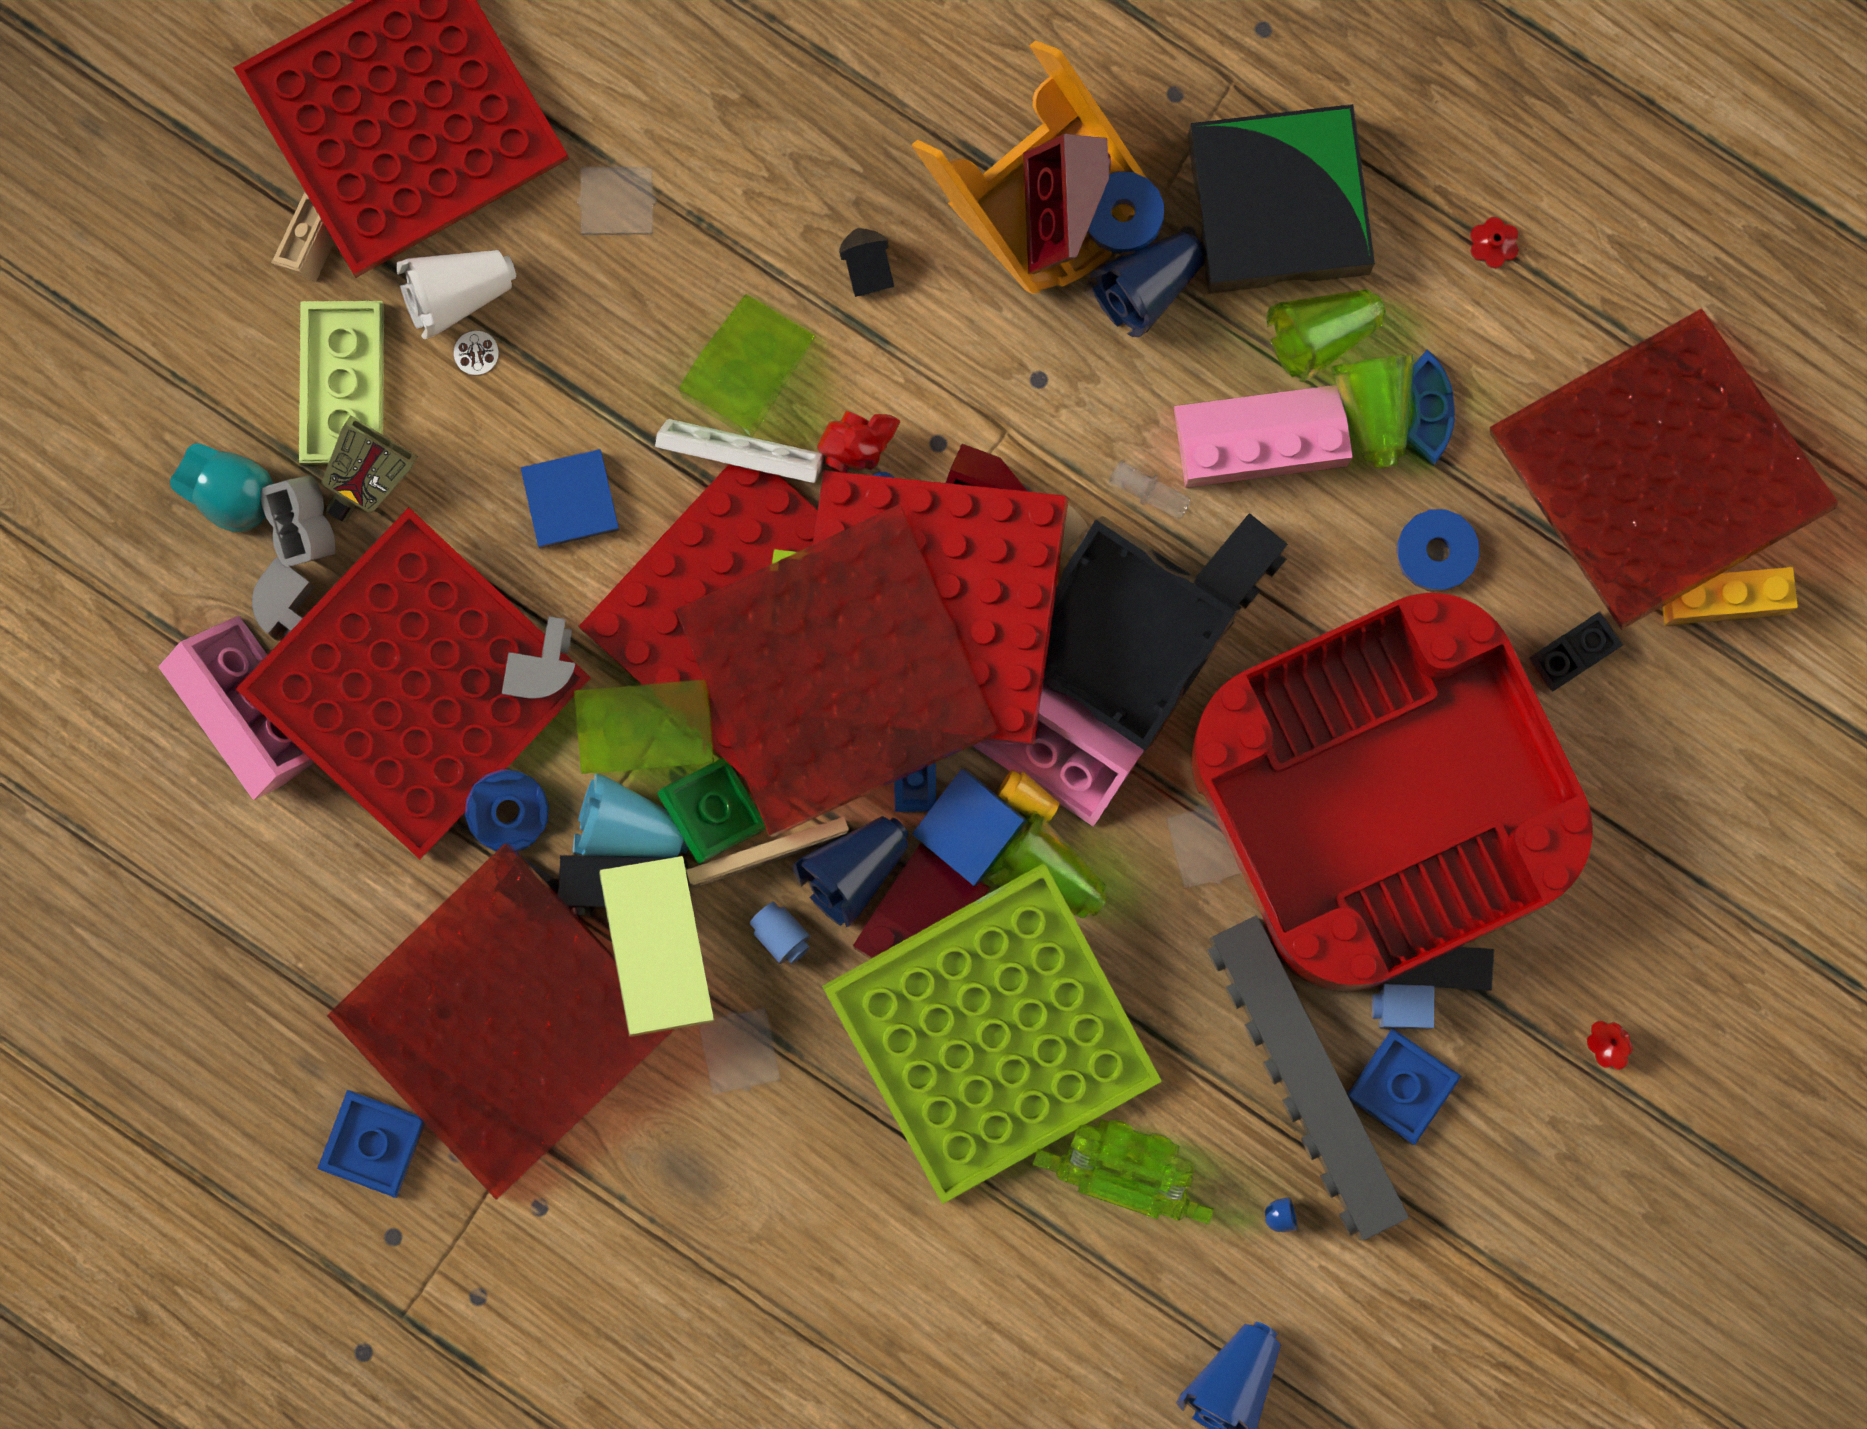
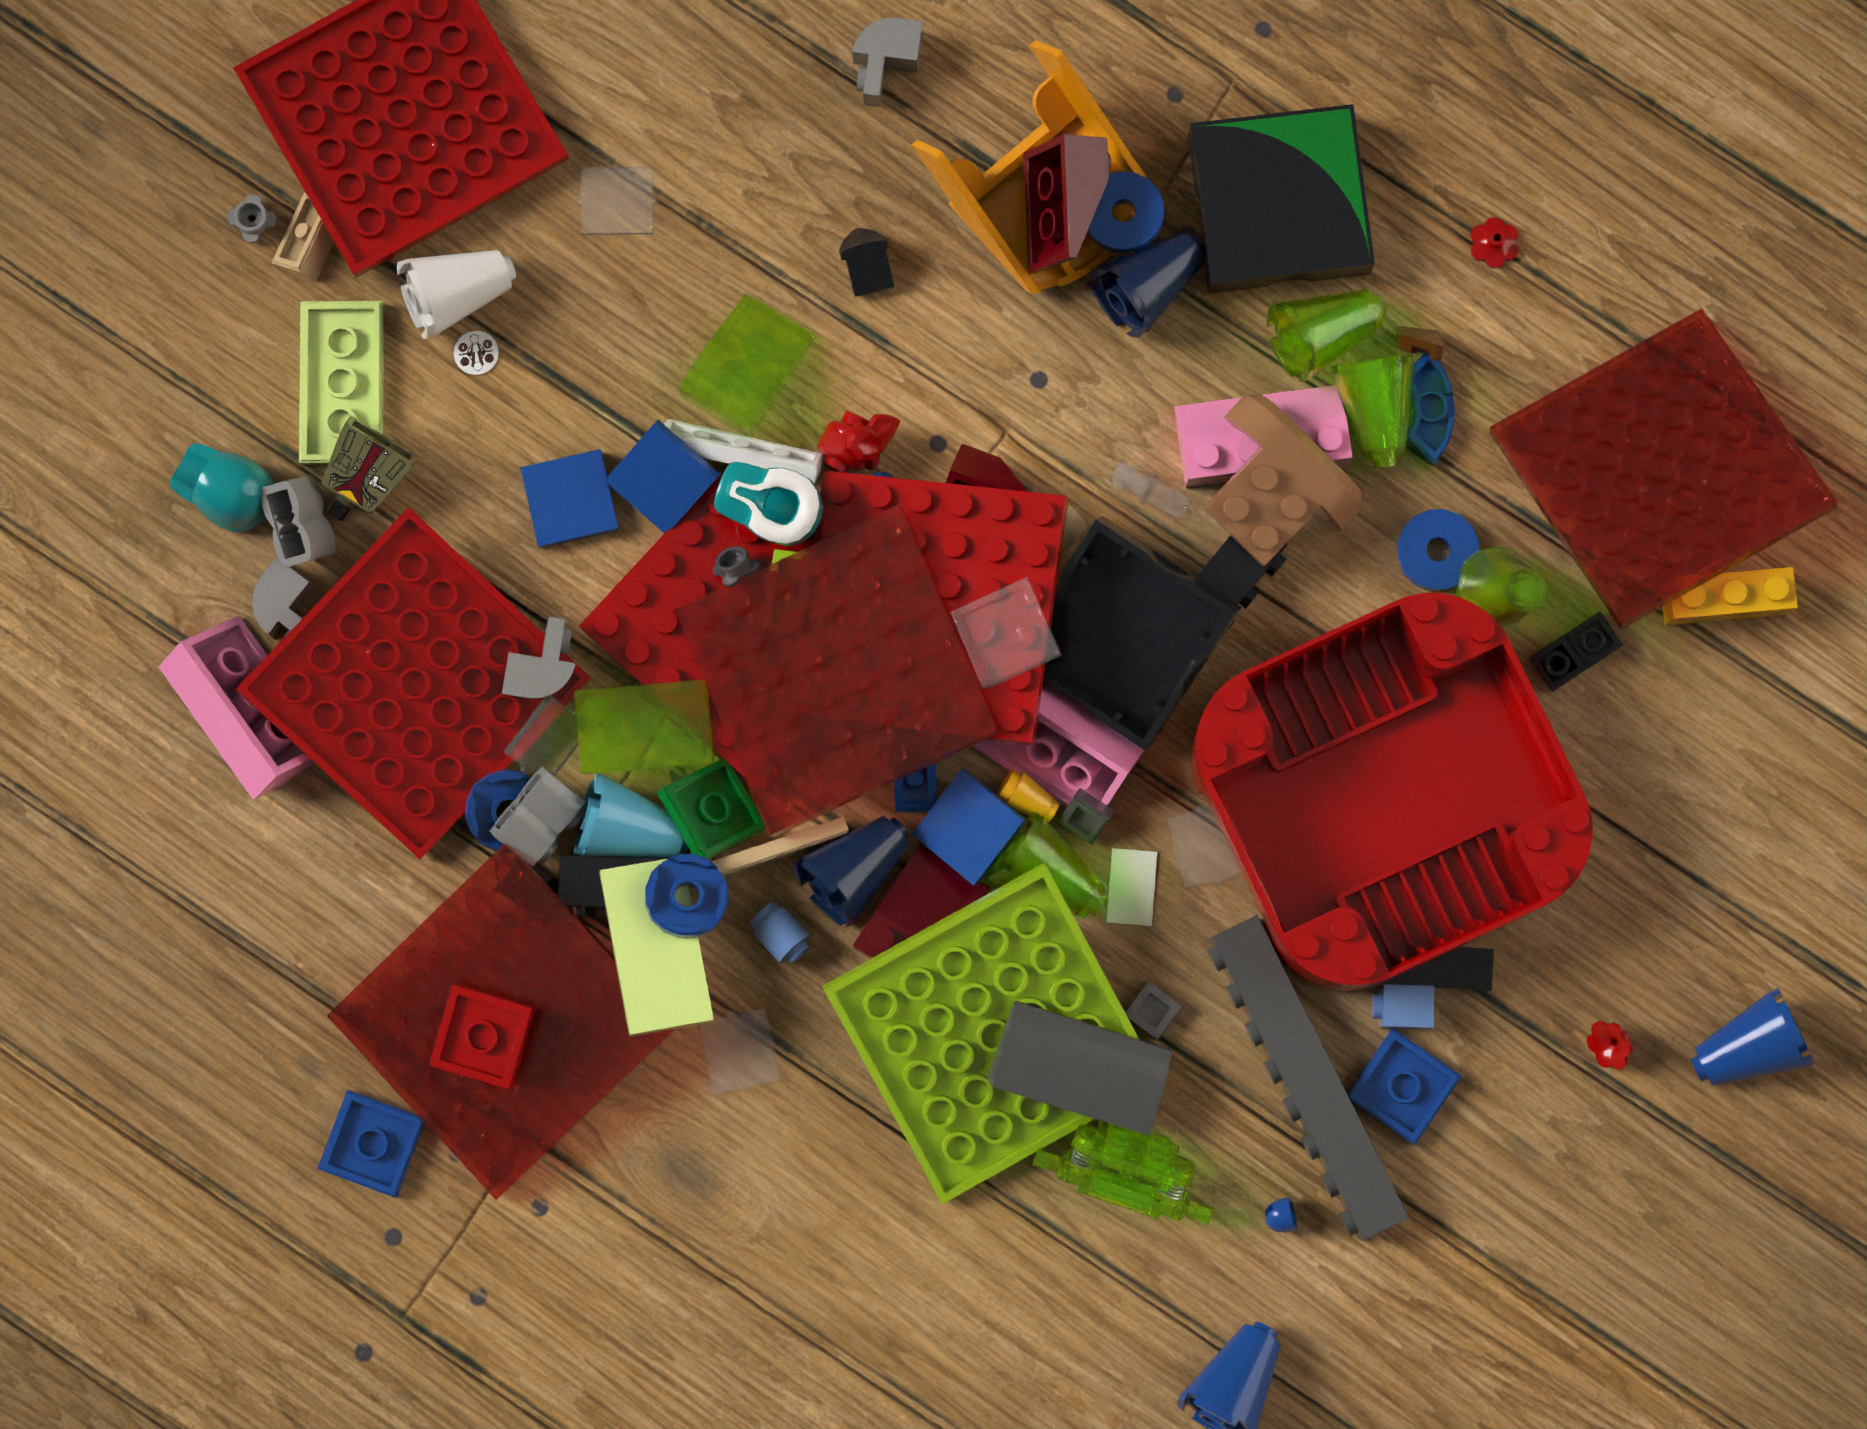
(251, 206): none -> light grey plate
(482, 1036): none -> red plate
(538, 817): none -> light grey brick
(545, 738): none -> clear piece
(662, 477): none -> blue tile
(679, 919): none -> blue tile
(733, 565): none -> flat silver plate
(770, 502): none -> piece
(883, 45): none -> light grey brick
(1005, 633): none -> clear tile
(1080, 1067): none -> dark grey slope
(1085, 816): none -> flat silver tile
(1131, 887): none -> sticker
(1152, 1010): none -> flat silver tile
(1279, 482): none -> medium nougat piece
(1420, 340): none -> reddish brown tile
(1502, 584): none -> clear neon green cone
(1753, 1044): none -> blue cone

